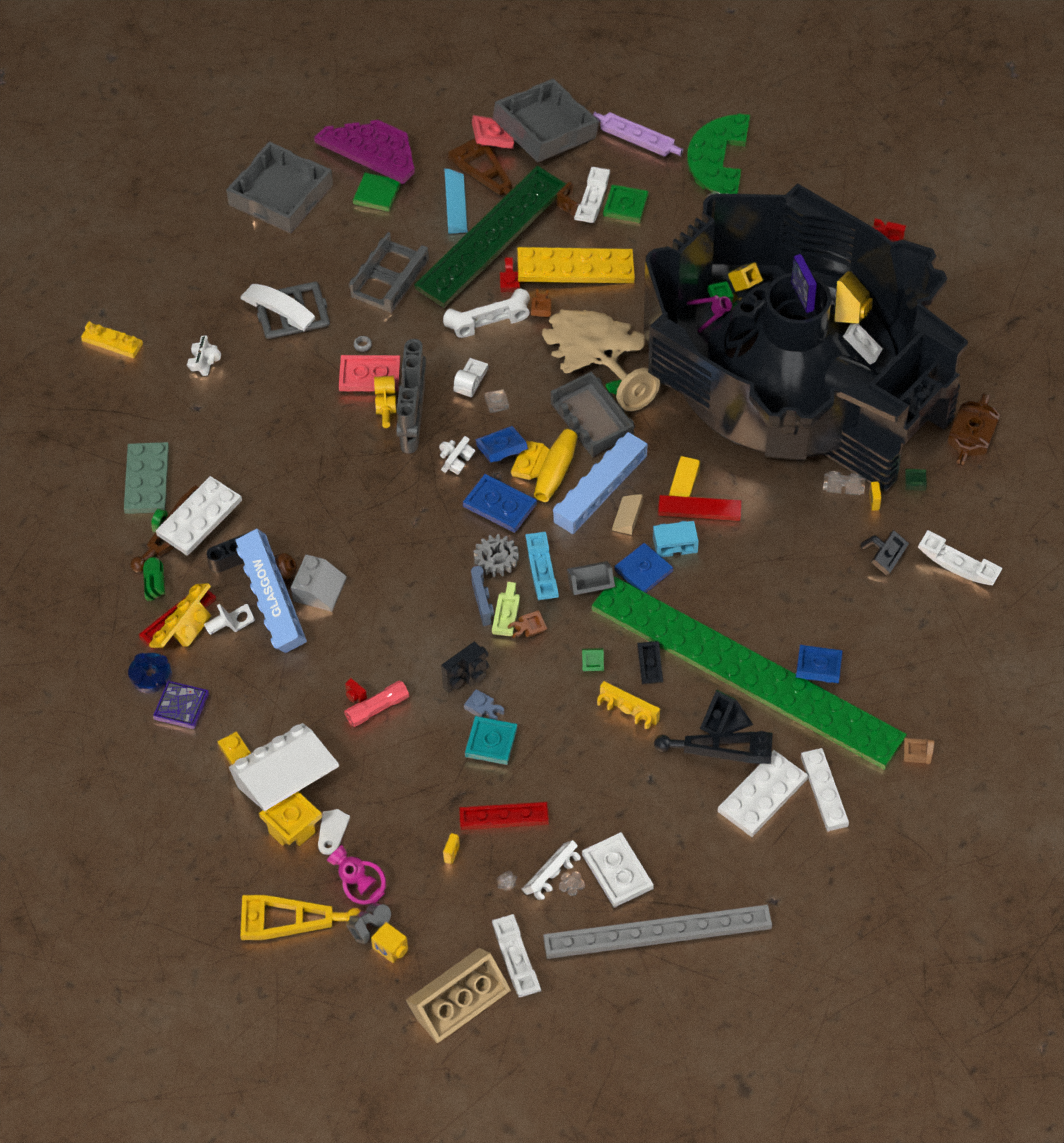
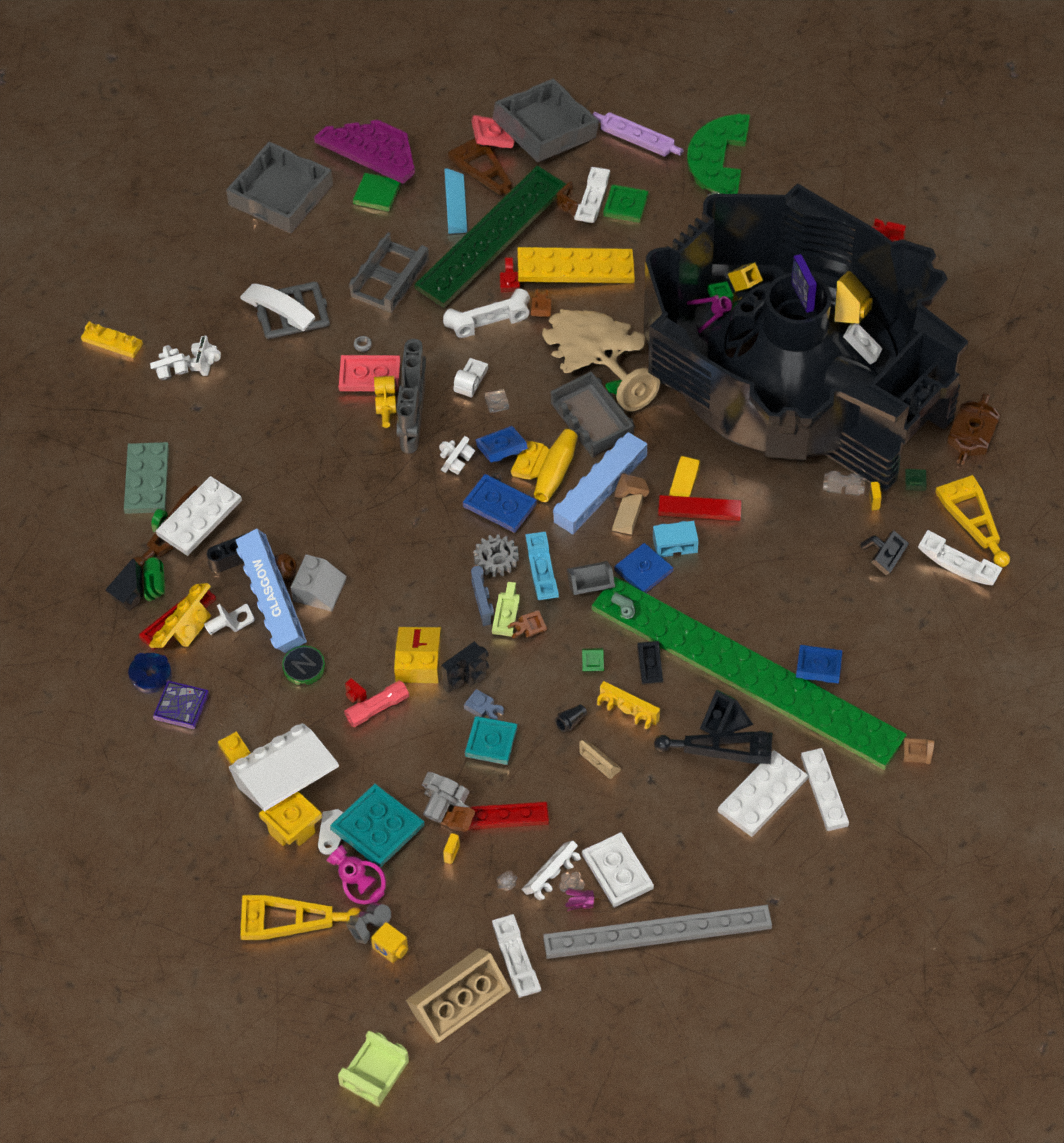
(127, 586): none -> black slope
(178, 361): none -> white hips
(303, 665): none -> black tile
(374, 1068): none -> yellowish green panel
(377, 825): none -> teal plate
(417, 654): none -> yellow slope
(442, 794): none -> light grey piece
(459, 818): none -> dark orange plate
(570, 718): none -> black cone
(583, 899): none -> flat silver piece
(598, 759): none -> tan slope
(626, 605): none -> sand green arm
(631, 485): none -> medium nougat tile
(963, 490): none -> yellow plate

